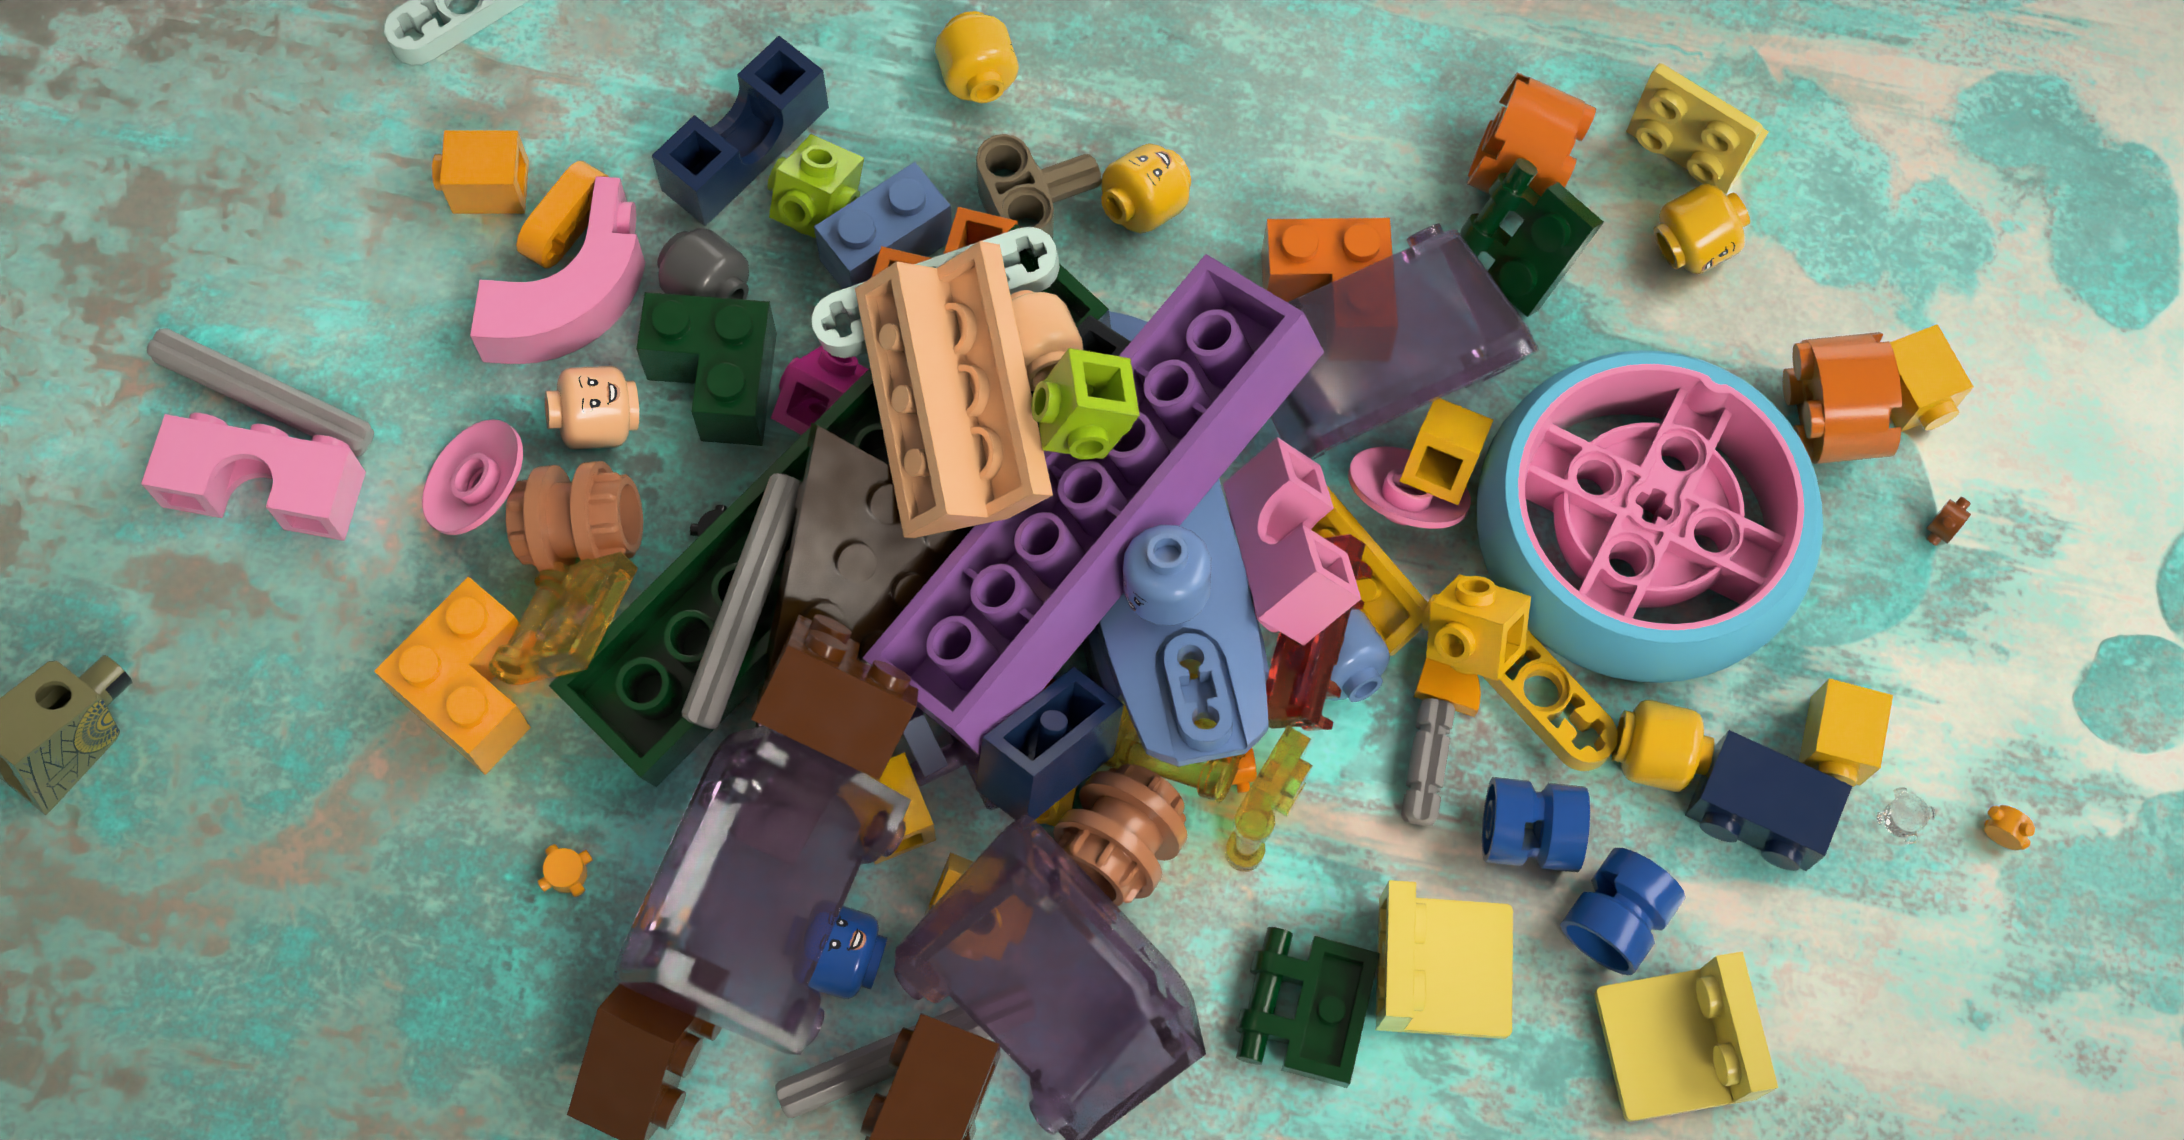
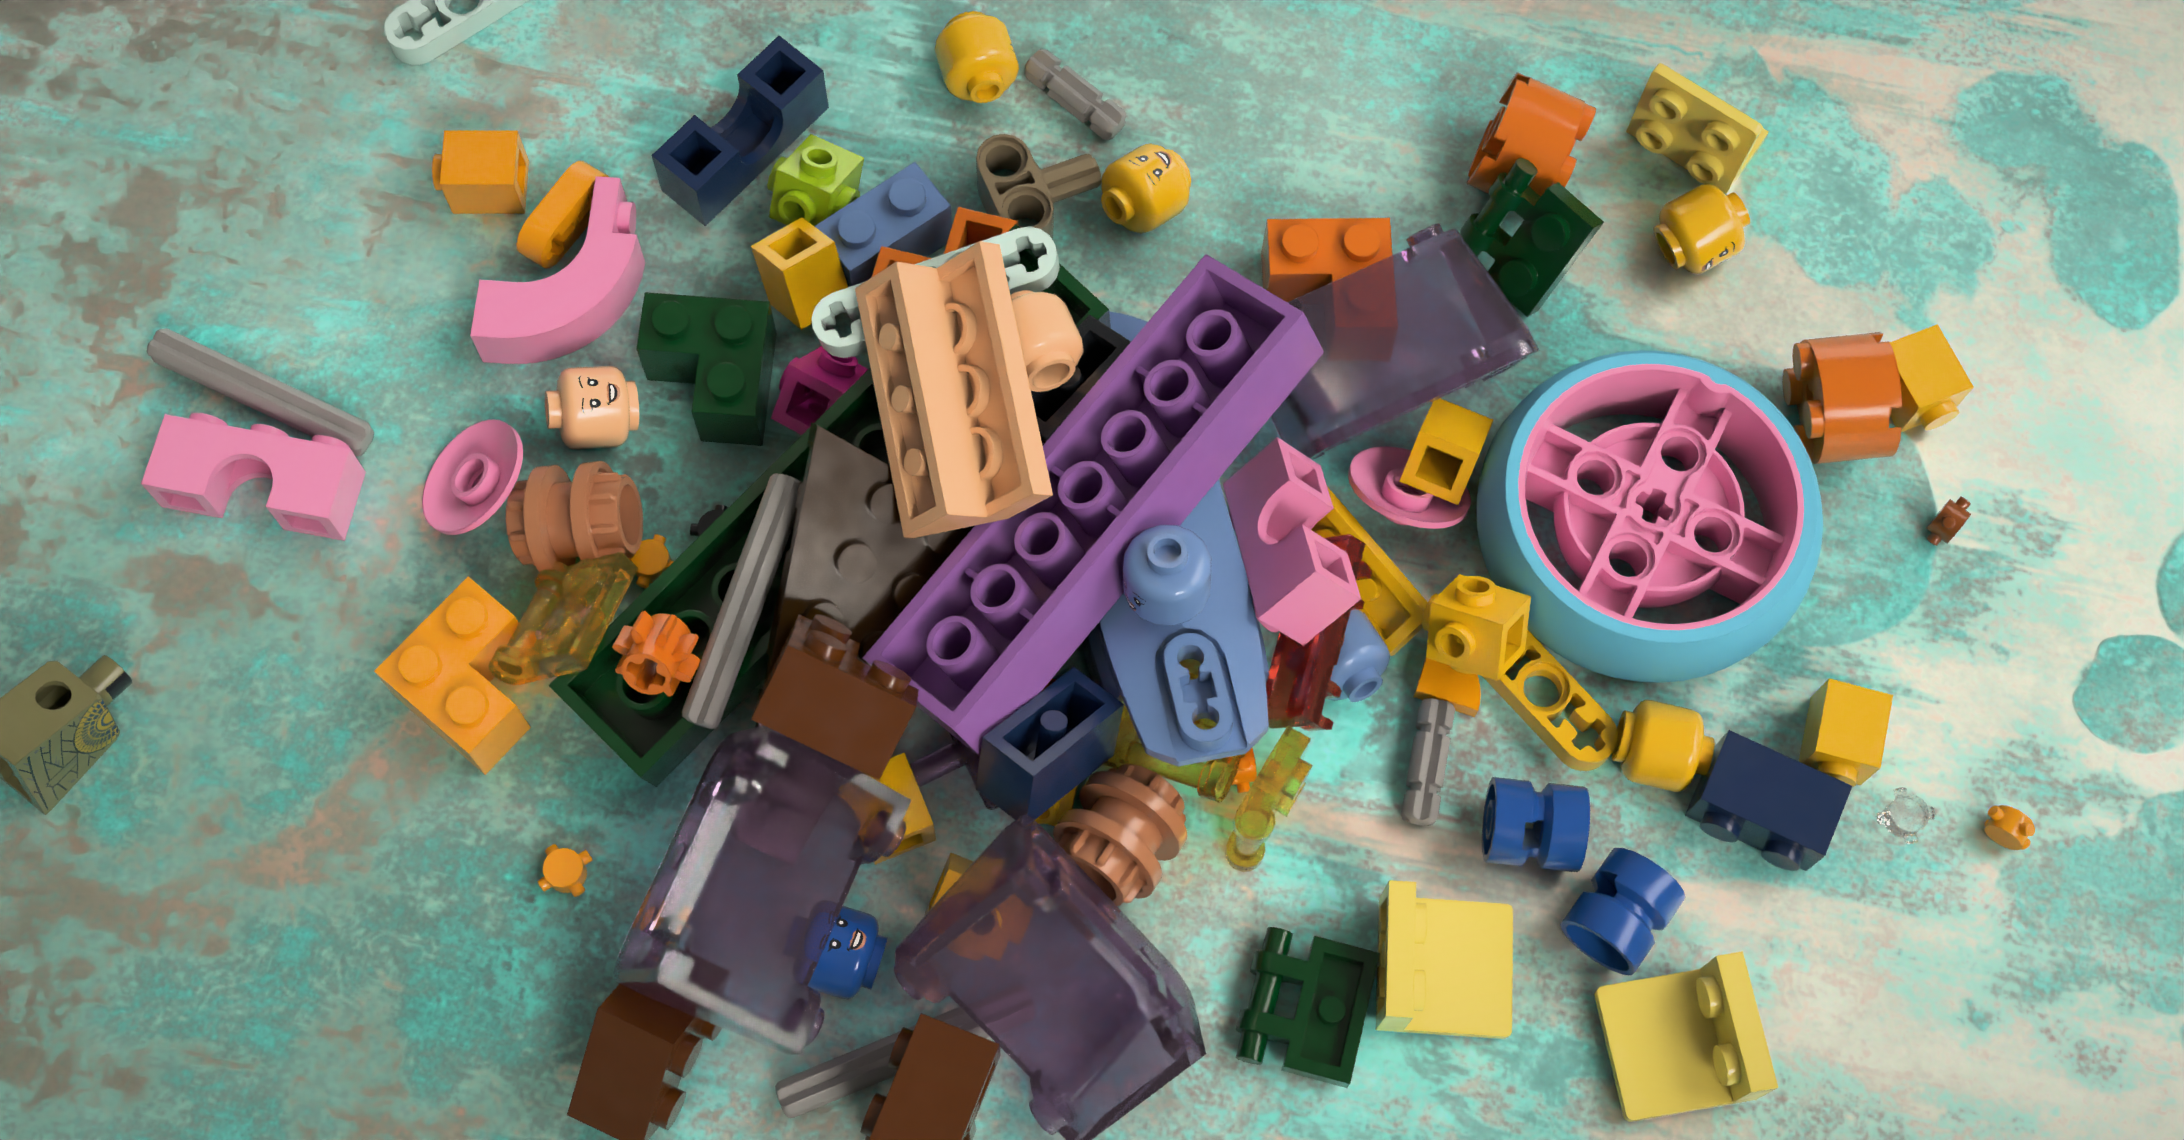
(651, 559): none -> light orange piece
(656, 653): none -> orange gear
(702, 266): dark grey head -> none
(798, 269): none -> yellow brick
(924, 744): sand blue tile -> none
(1075, 94): none -> light grey axle
(1085, 404): lime brick -> none

